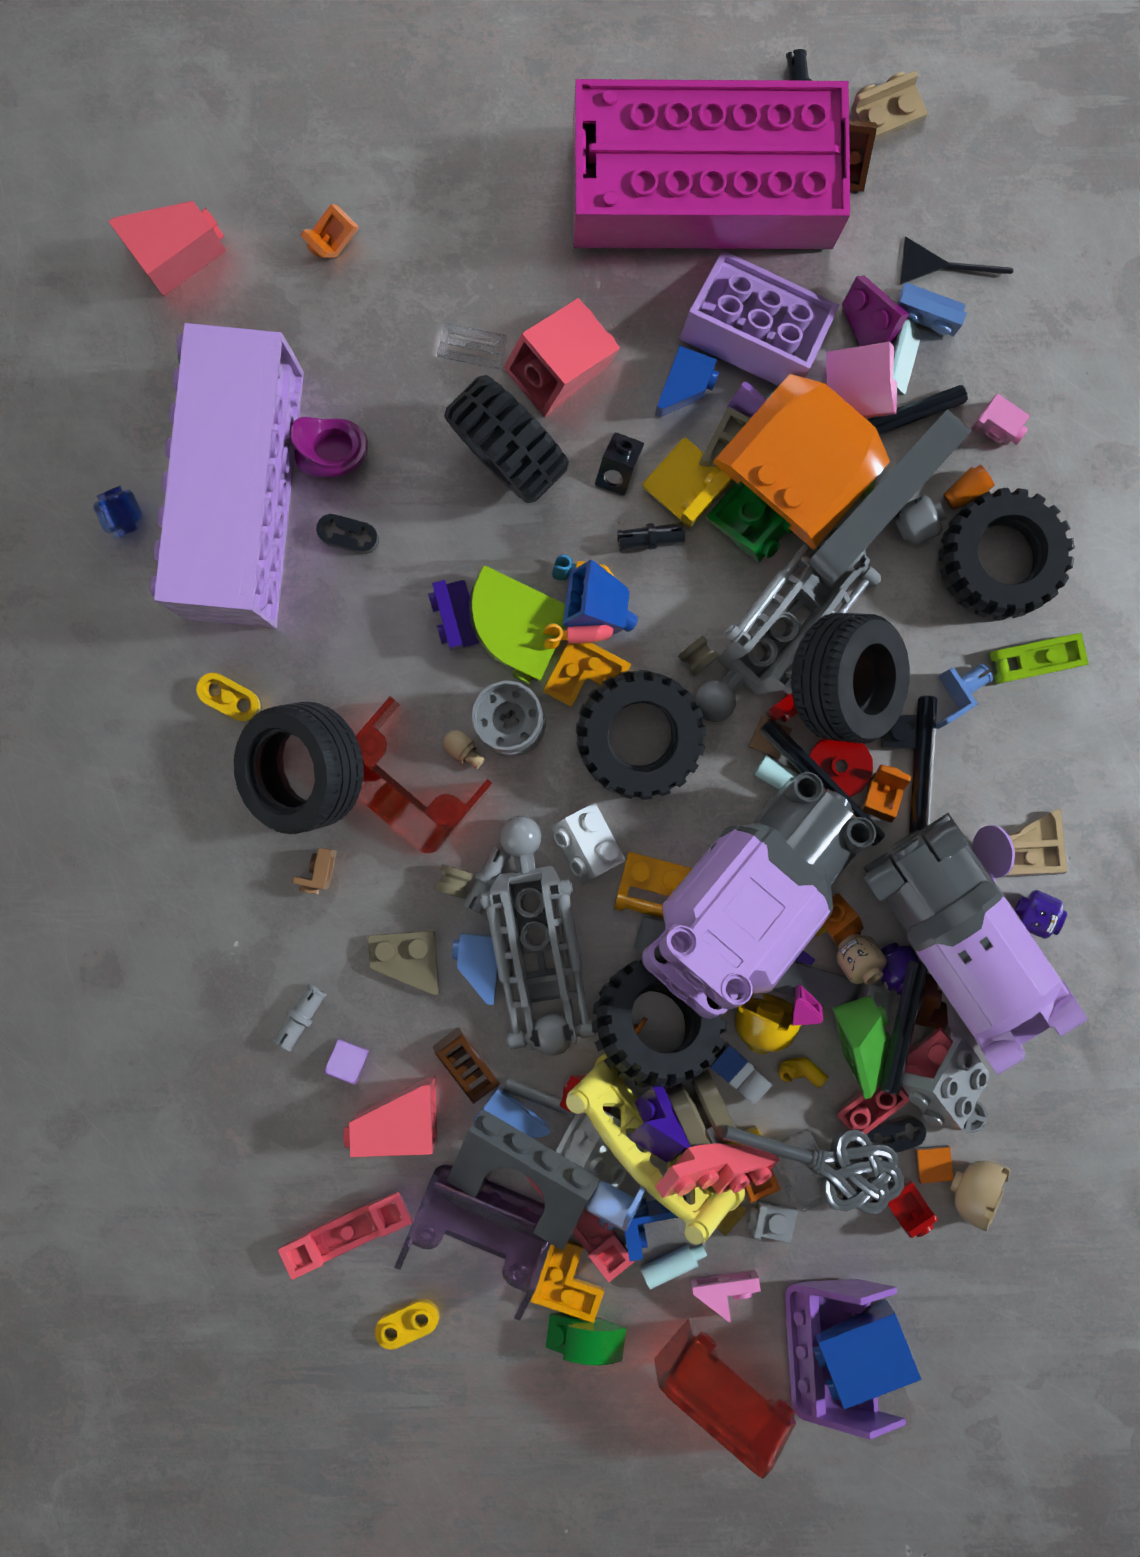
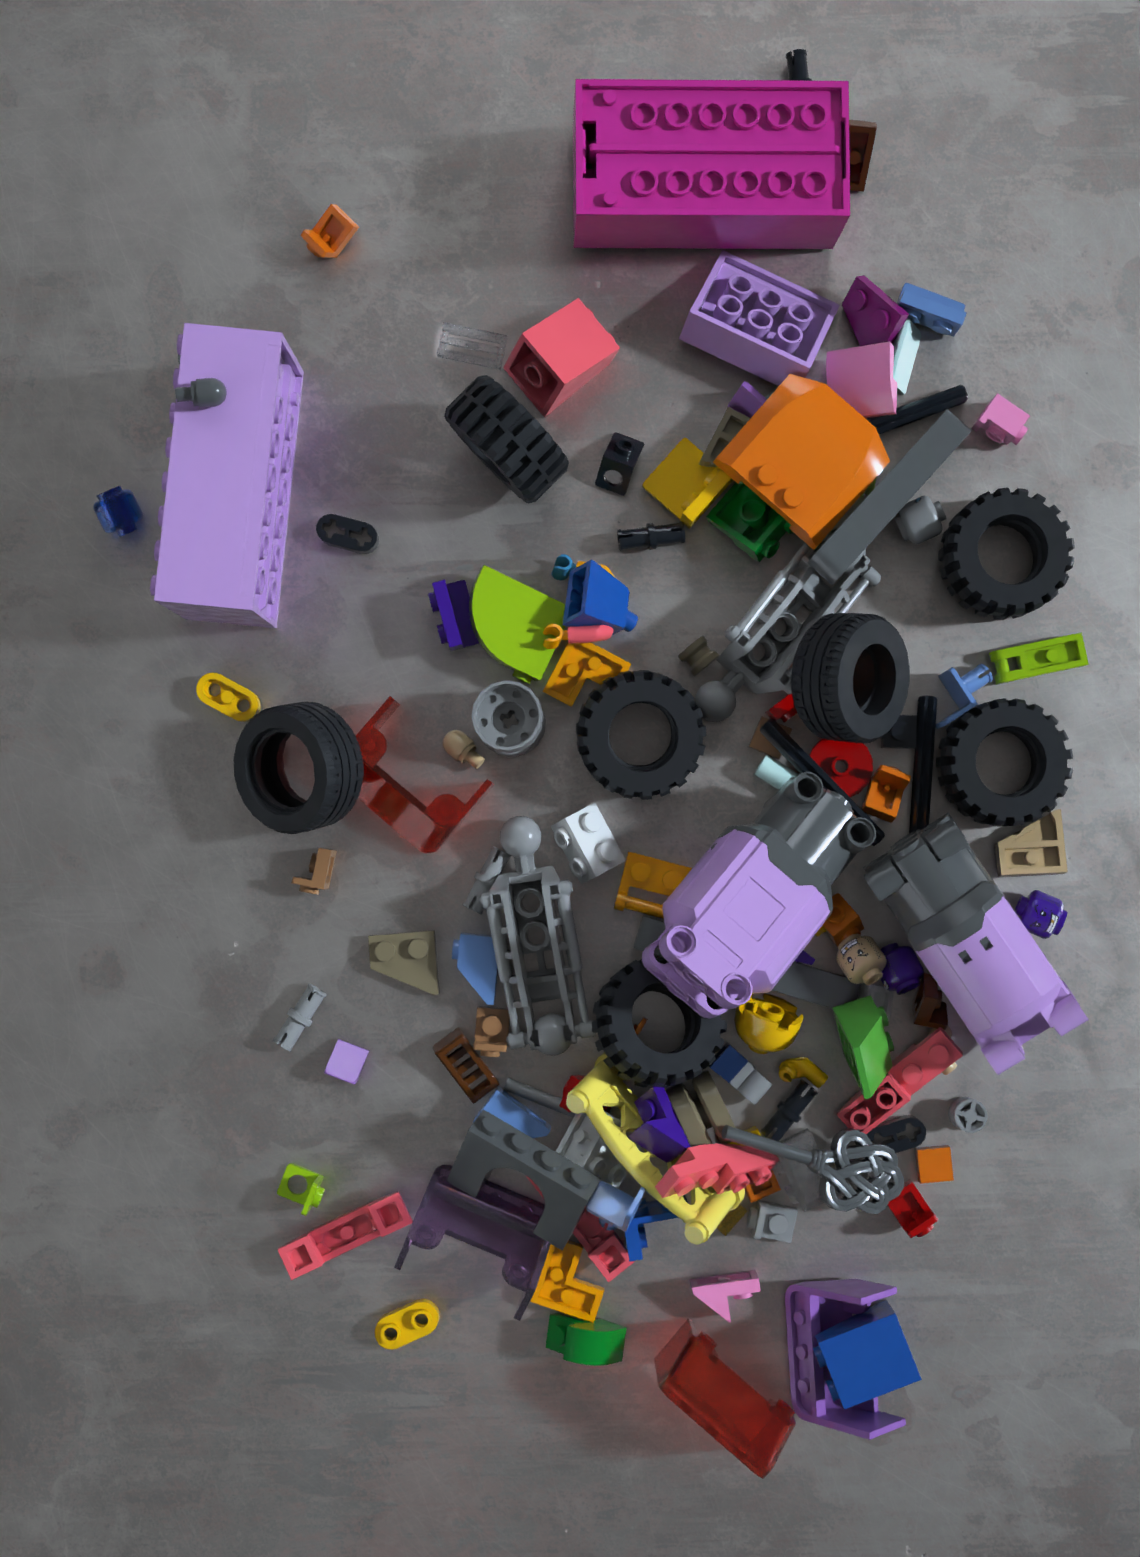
(171, 242): coral slope -> none
(203, 393): none -> dark grey cylinder
(308, 1198): none -> lime bracket
(328, 446): magenta piece -> none
(396, 1124): coral slope -> none
(453, 881): dark tan wheel -> none
(491, 1031): none -> medium nougat bracket
(672, 1265): light aqua cylinder -> none
(687, 381): blue slope -> none
(789, 1111): none -> black pin
(805, 1008): dark pink slope -> none
(890, 104): tan bracket -> none
(903, 1027): black axle -> none
(921, 262): black piece -> none
(953, 1091): light grey bracket -> none
(968, 487): orange cone -> none
(980, 1192): tan cylinder -> none
(994, 850): lavender piece -> none
(1046, 754): none -> black tyre

